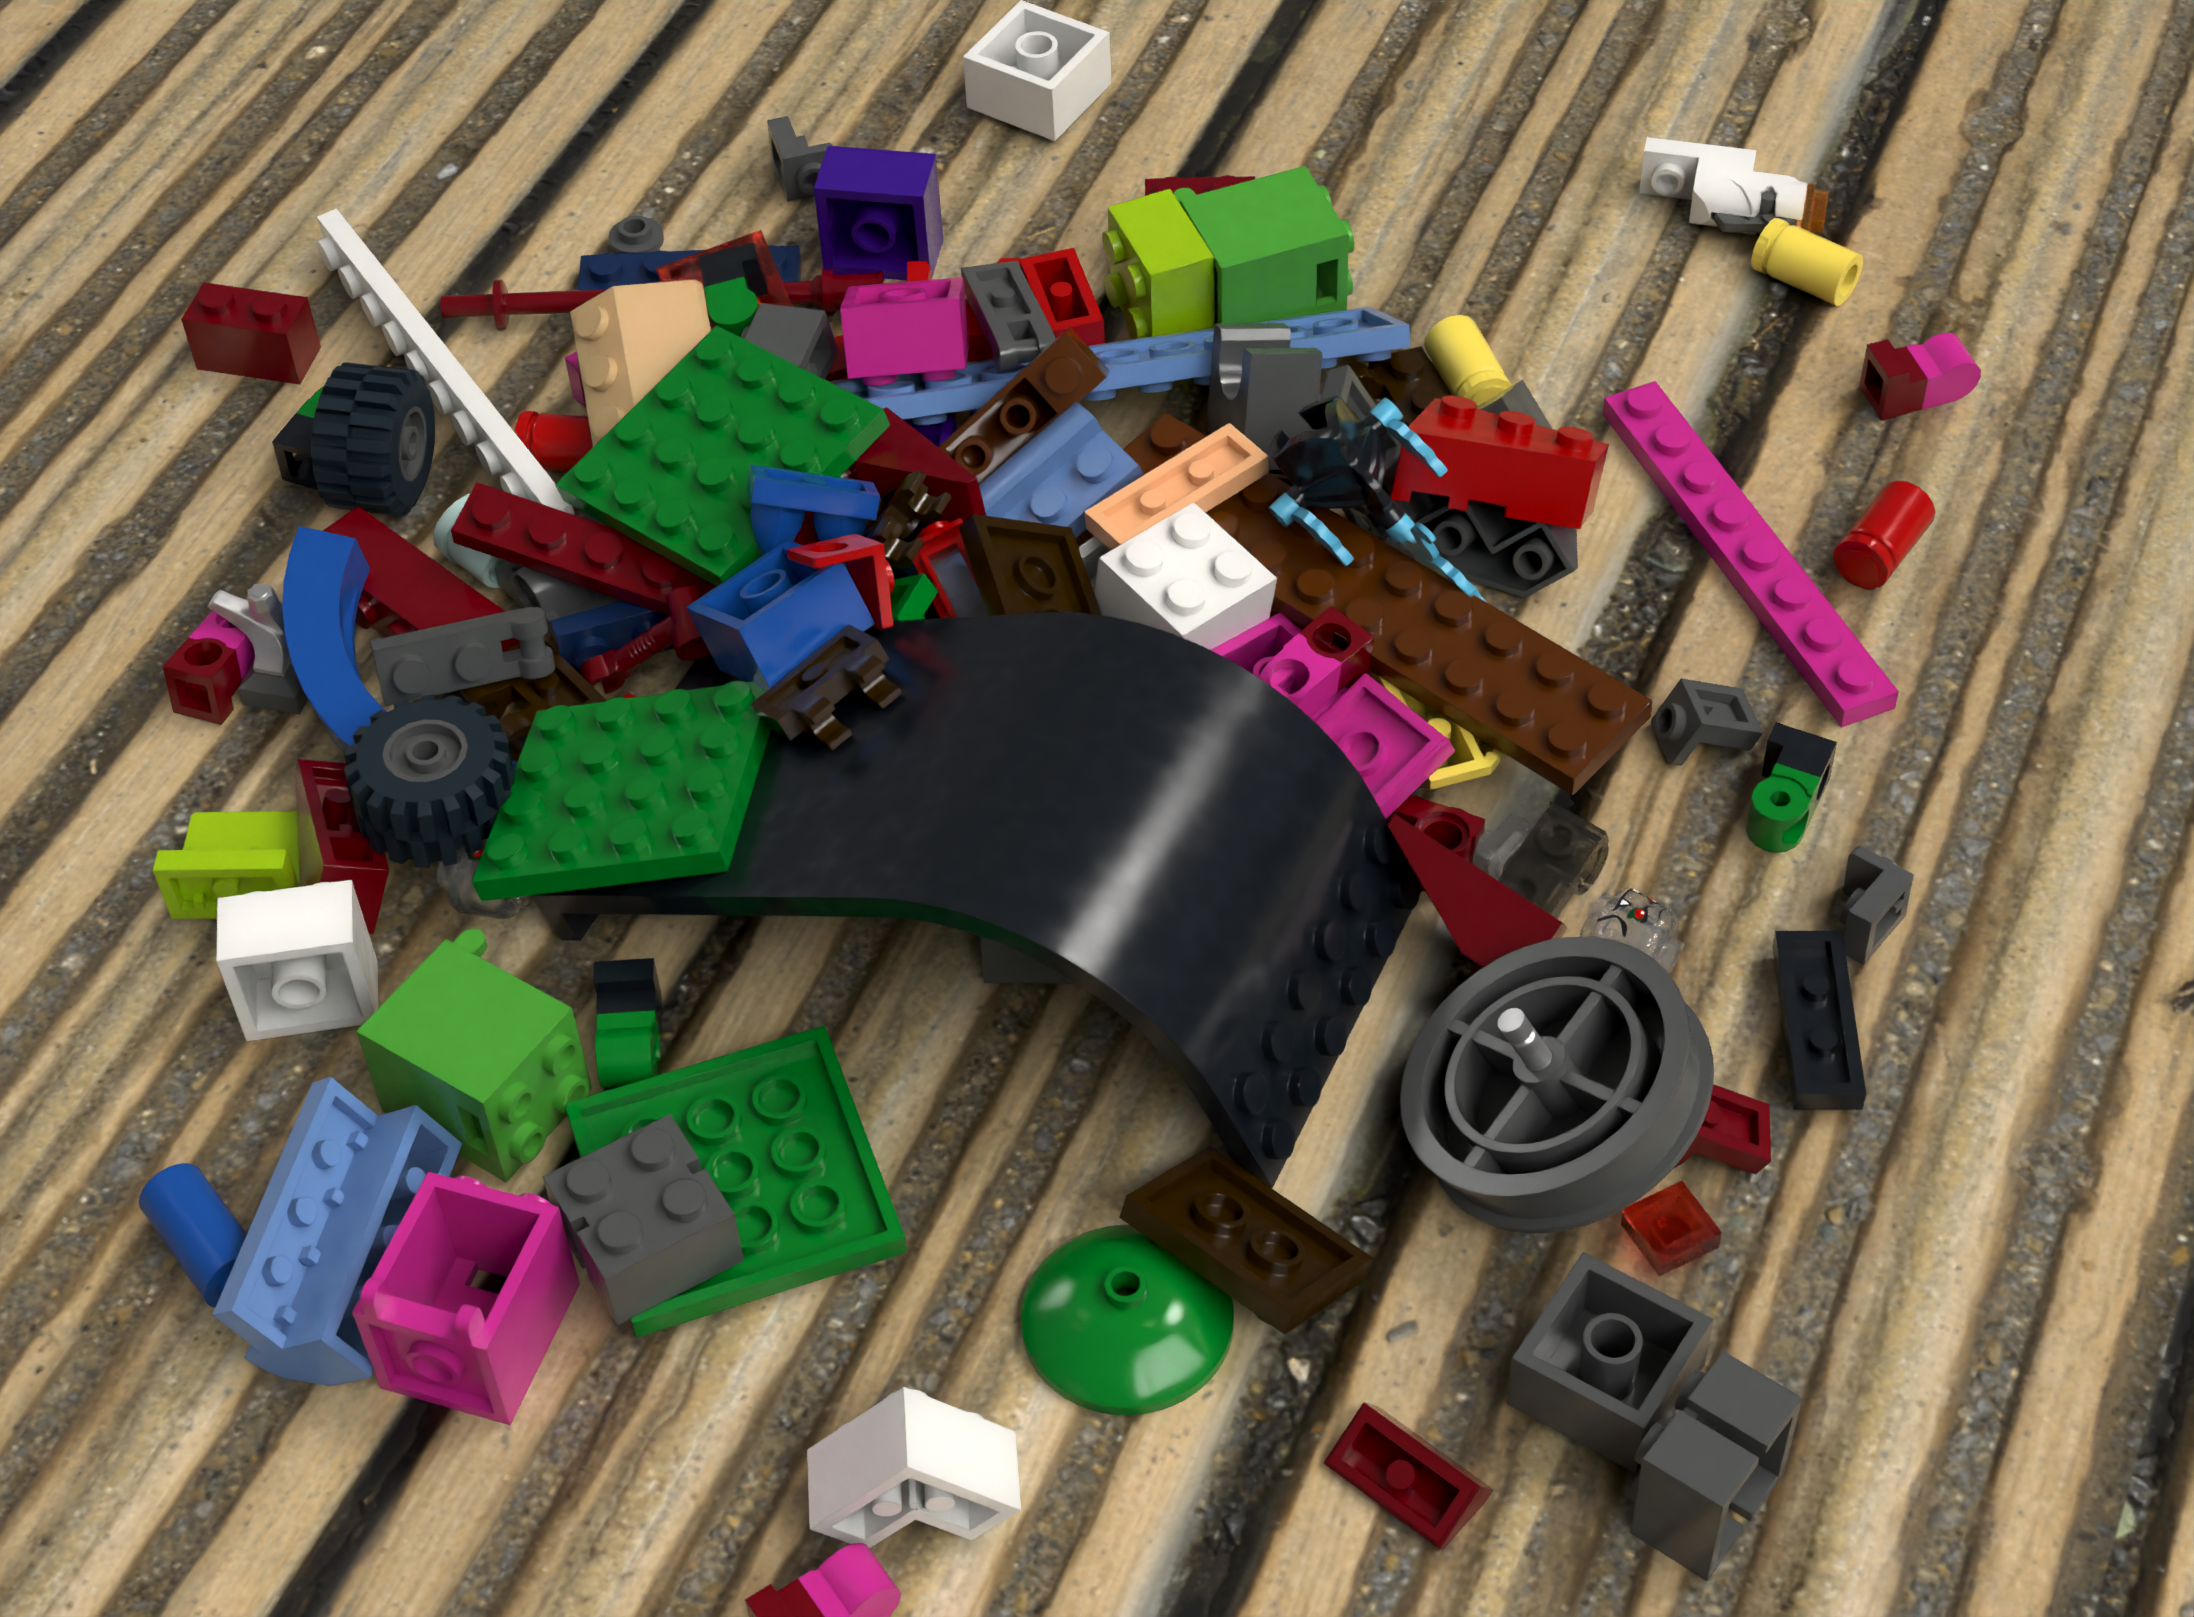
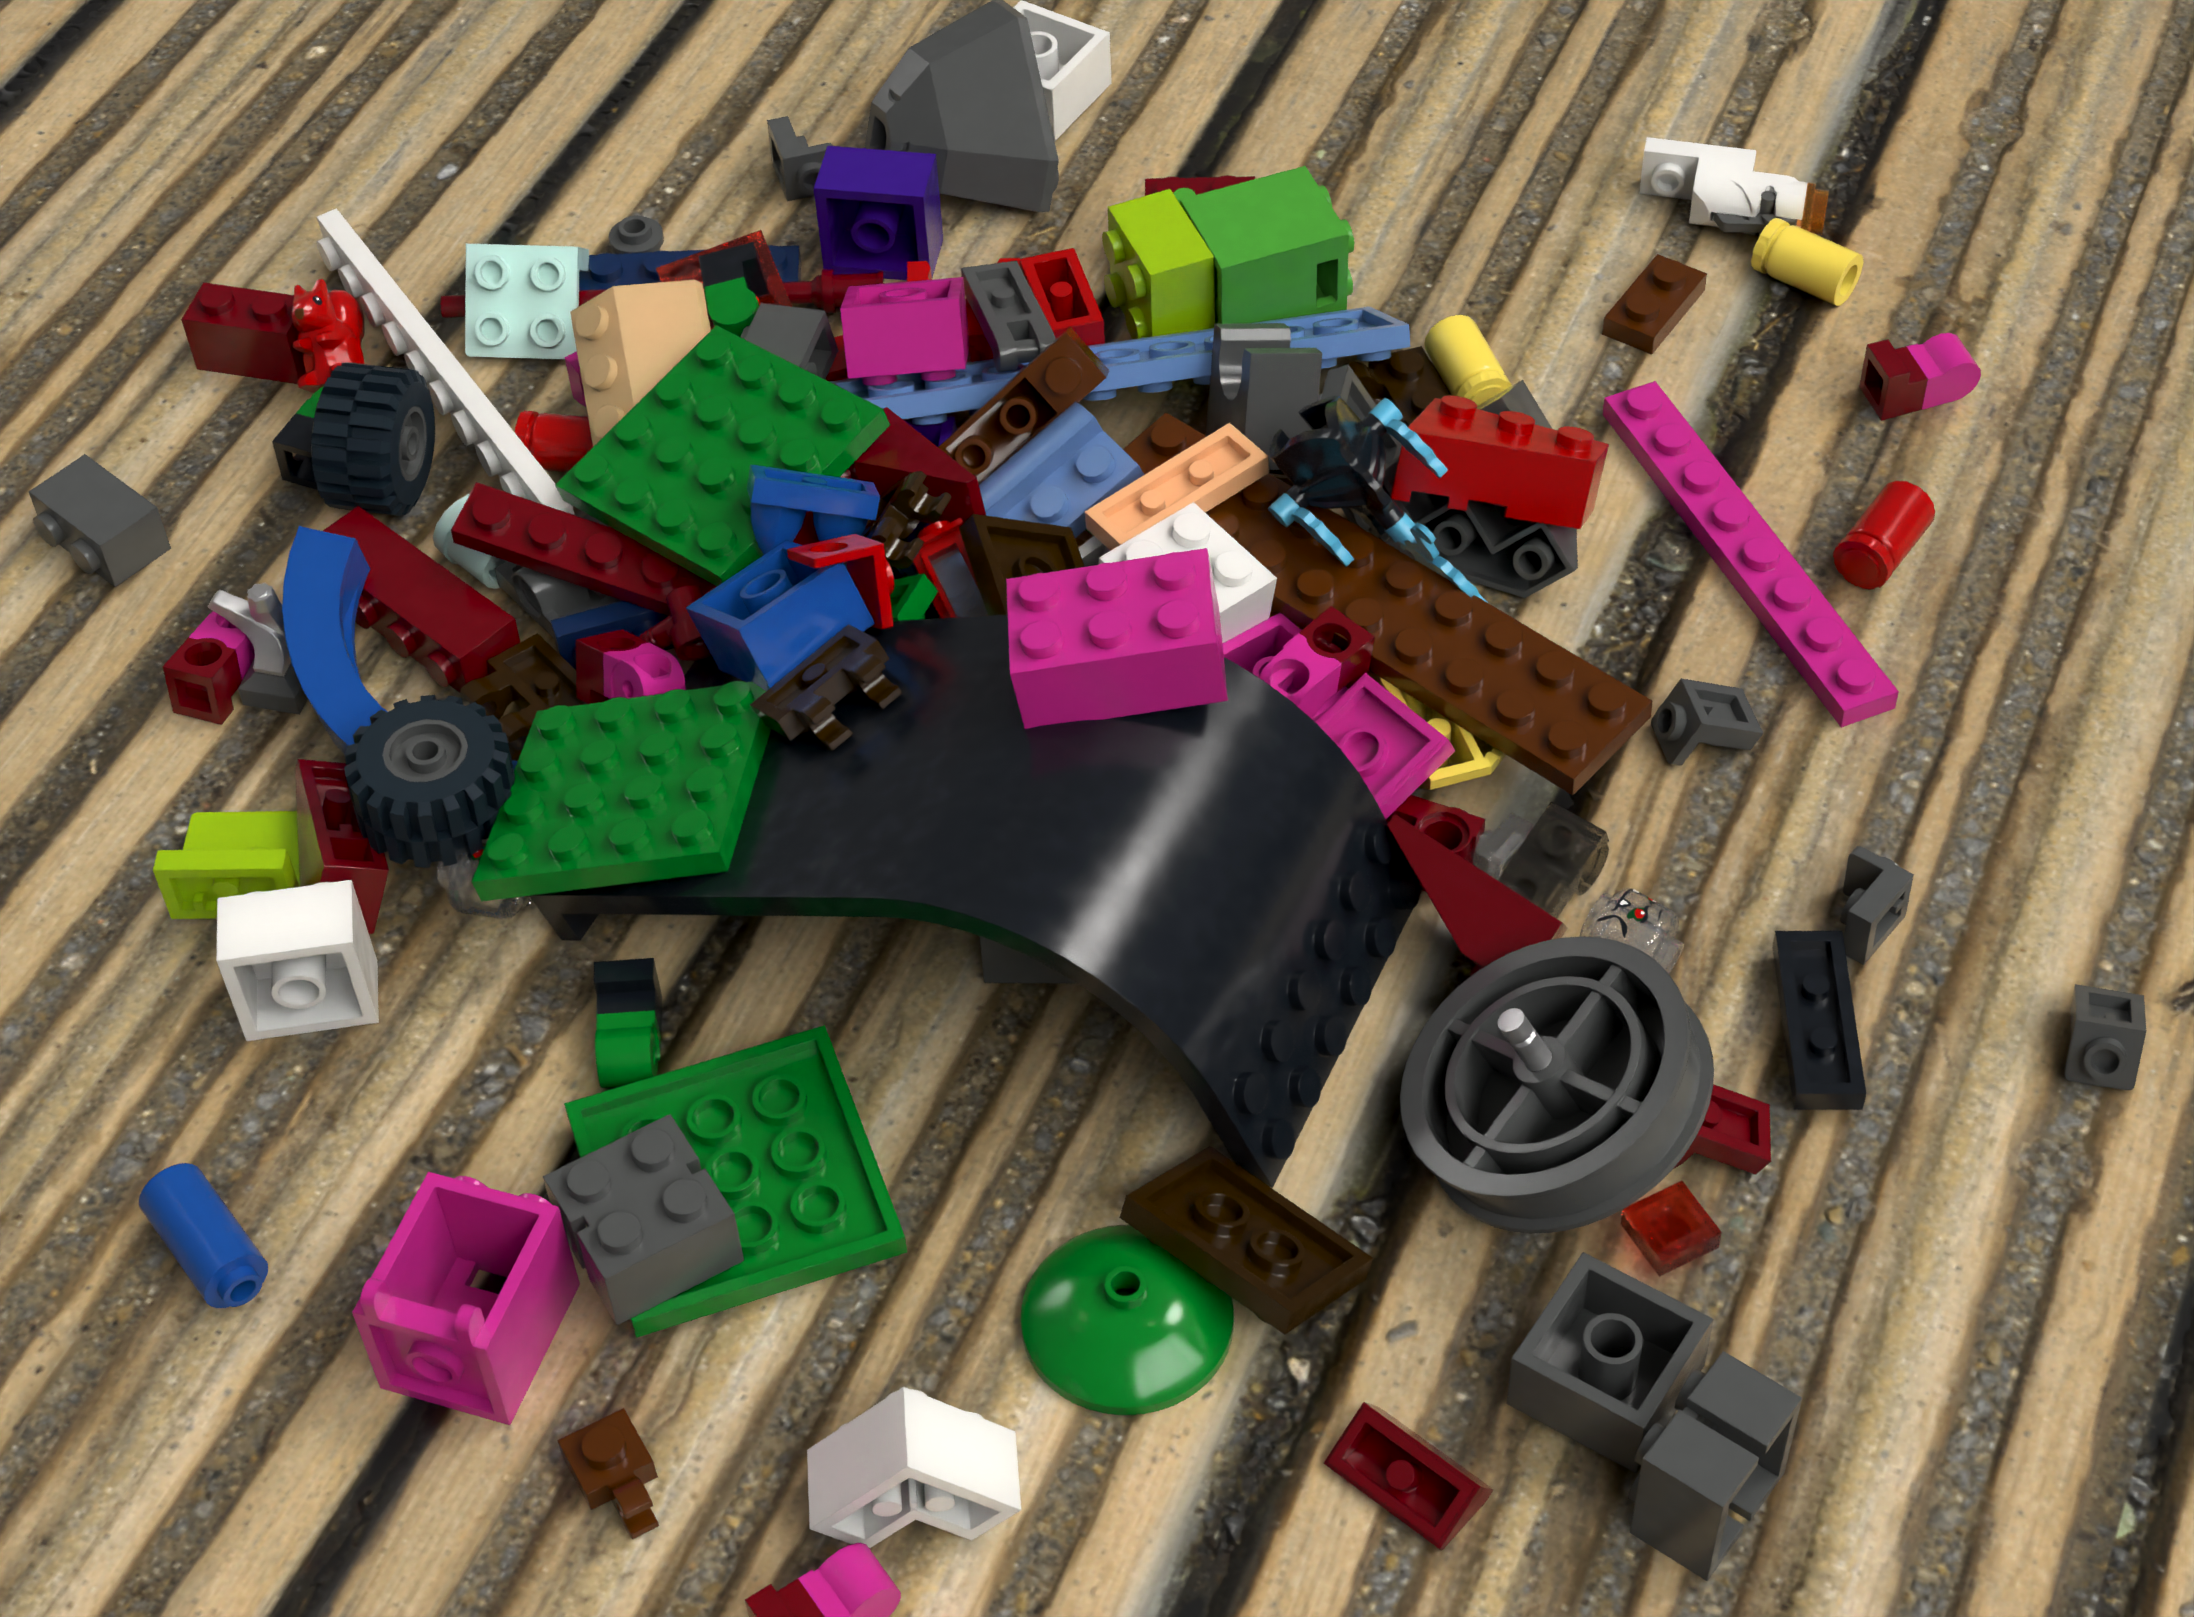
(98, 521): none -> dark grey brick
(324, 1232): medium blue brick -> none
(328, 332): none -> red animal
(462, 655): dark grey plate -> none
(477, 1055): bright green container -> none
(521, 300): none -> light aqua bracket
(613, 1466): none -> reddish brown plate
(624, 667): none -> leg
(977, 106): none -> dark grey brick
(1116, 639): none -> dark pink brick
(1654, 304): none -> reddish brown plate
(1797, 775): green leg -> none
(2105, 1037): none -> dark grey bracket

